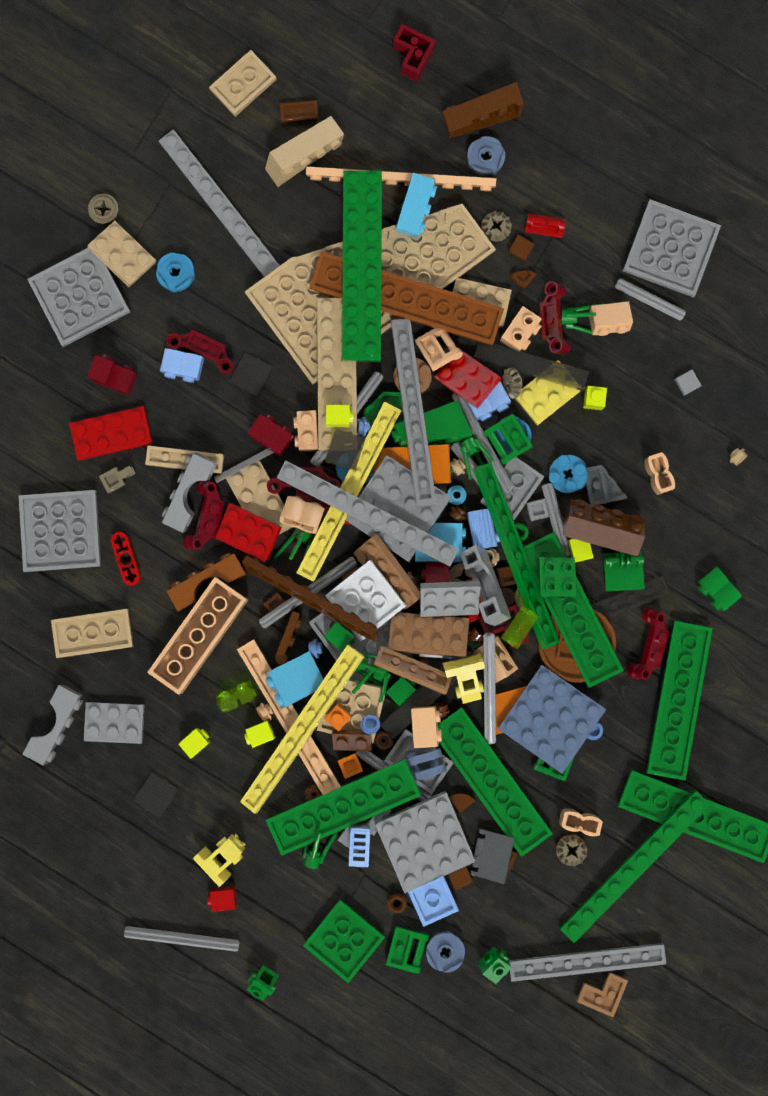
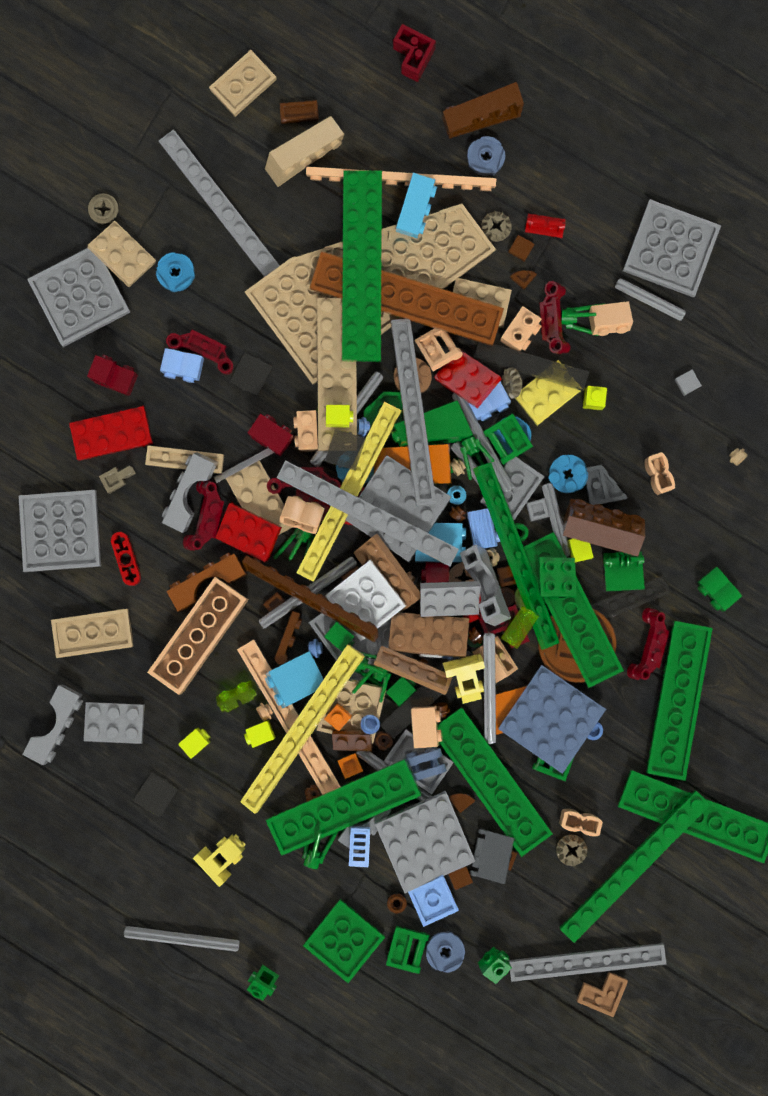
(222, 899): red brick -> none

